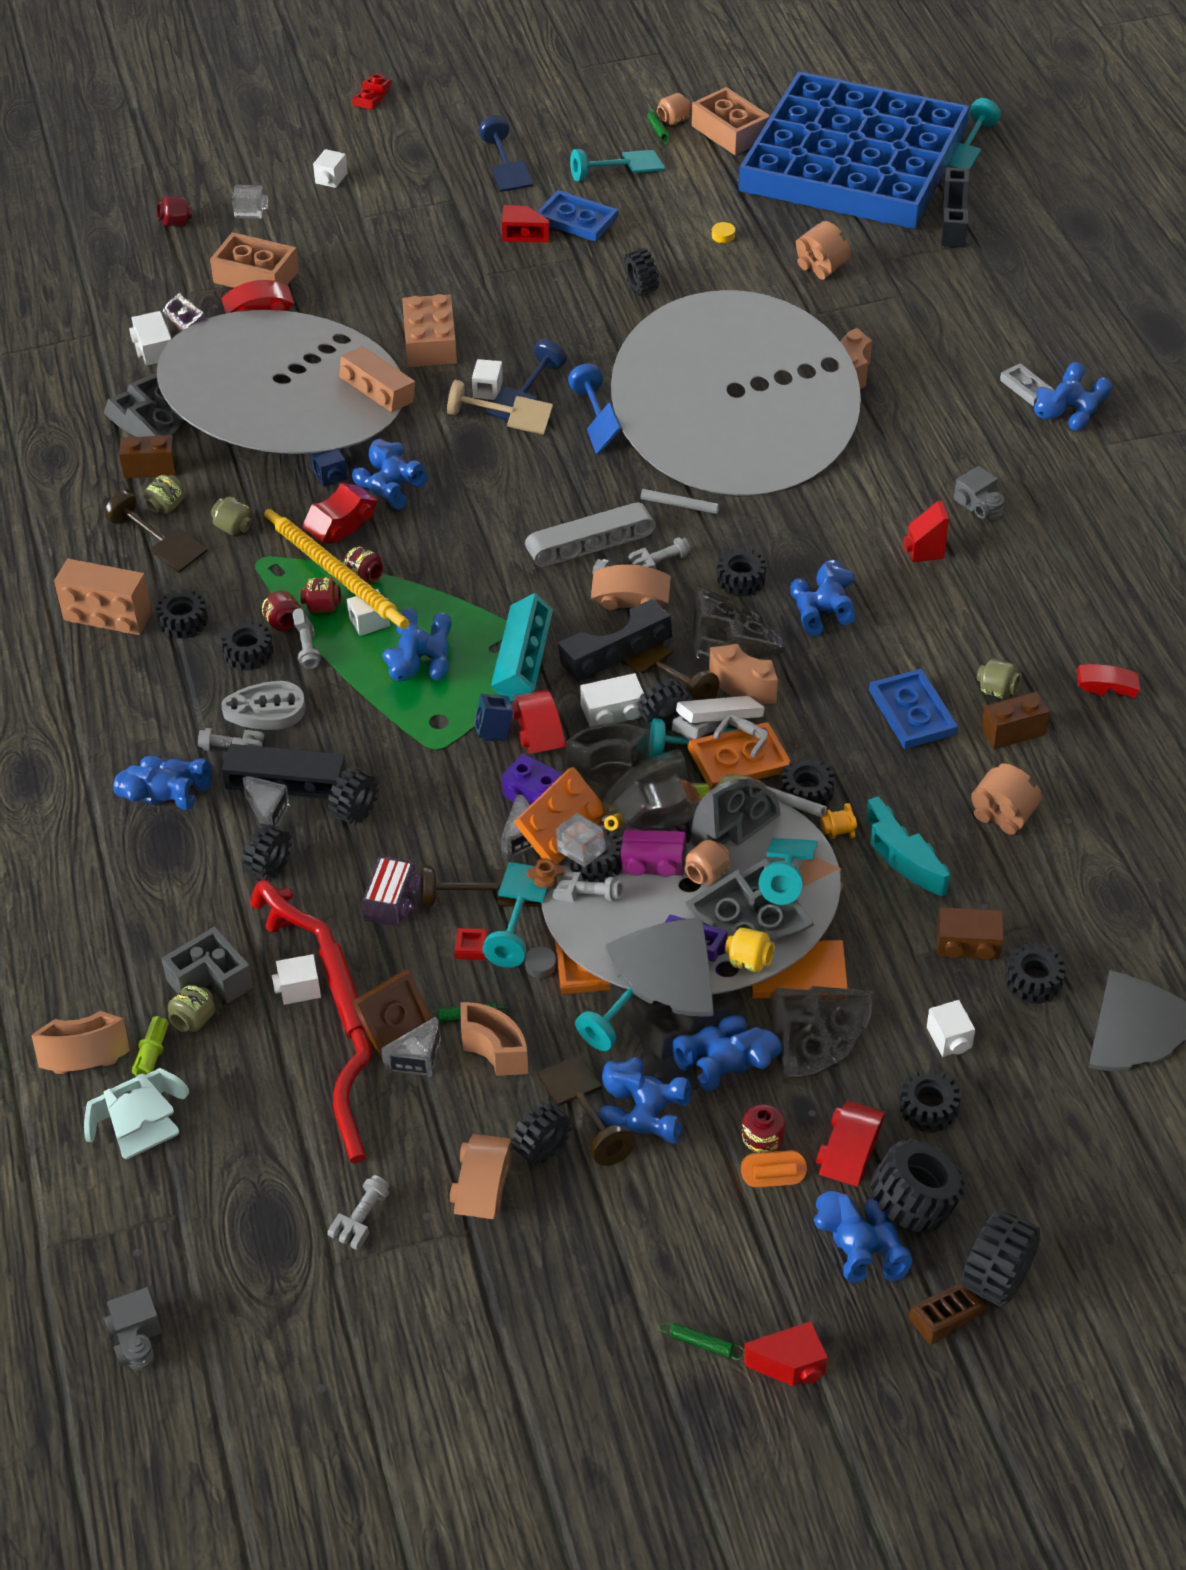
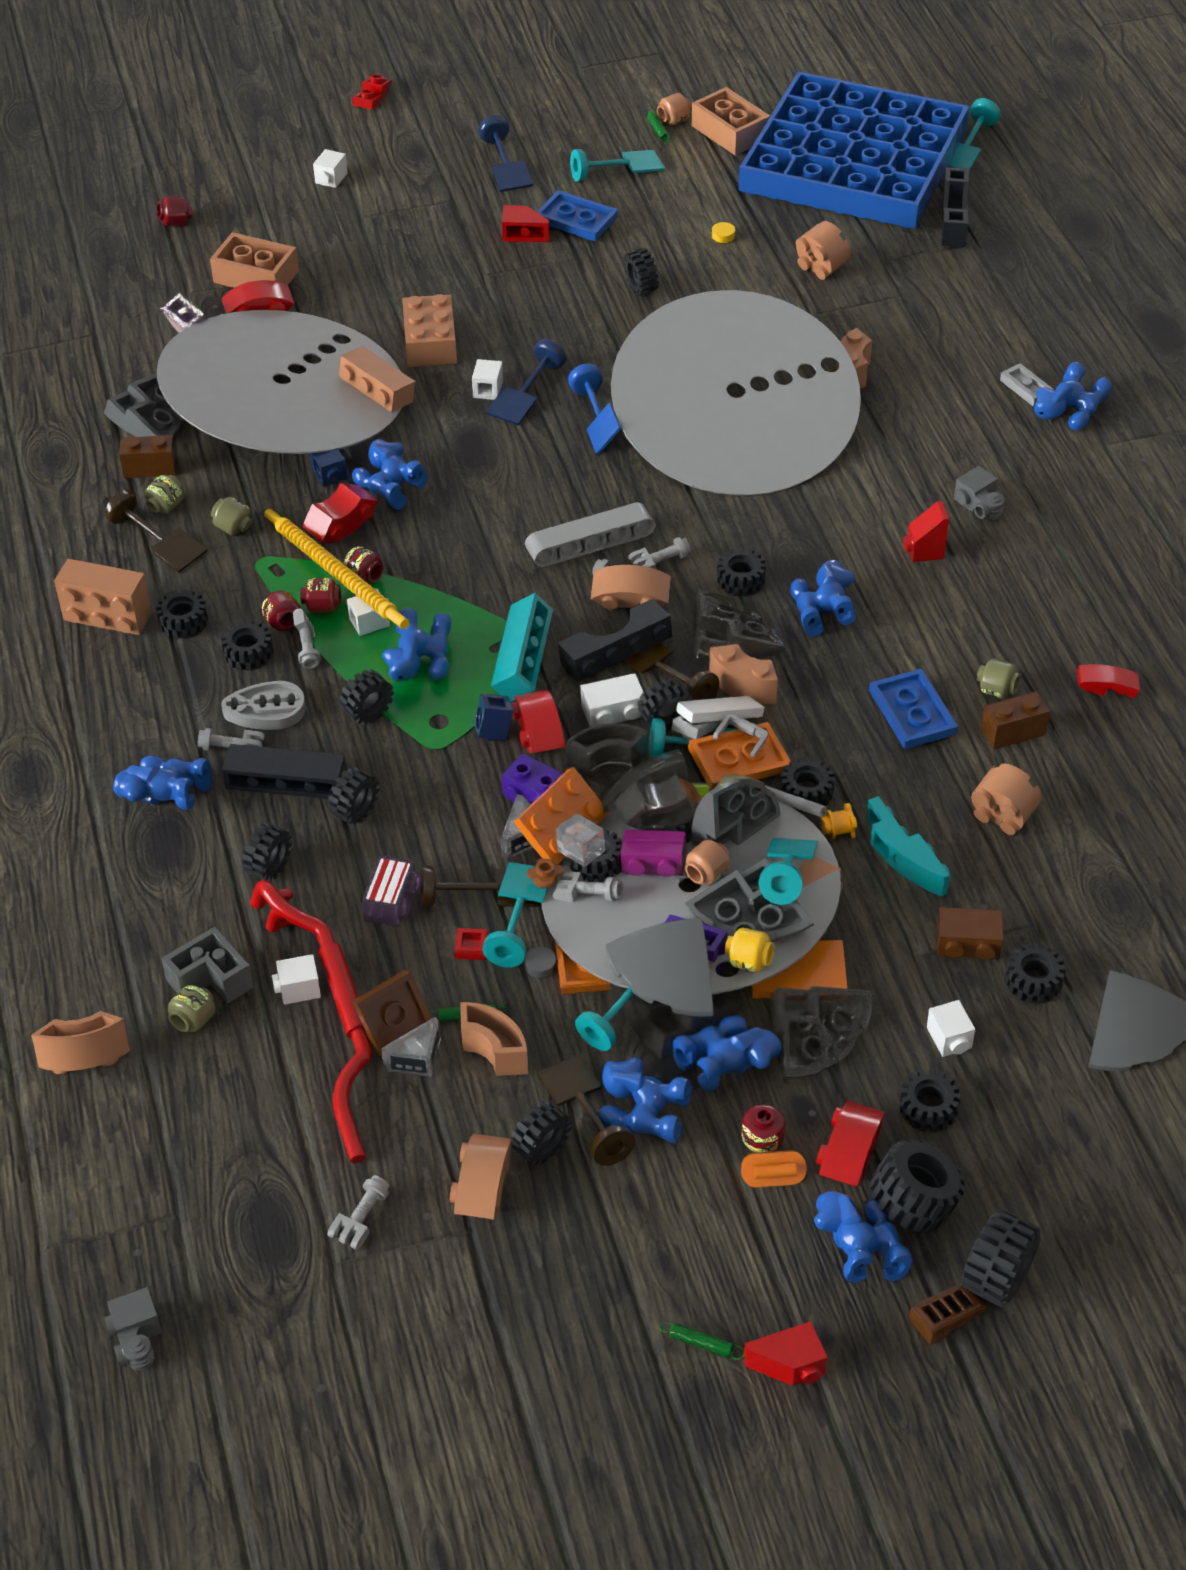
(137, 1117): light aqua piece -> none
(150, 336): white brick -> none
(150, 1047): lime axle -> none
(249, 201): clear brick -> none
(266, 799): clear slope -> none
(366, 696): none -> black tyre
(525, 413): tan piece -> none
(612, 823): yellow arm -> none
(679, 501): light grey piece -> none

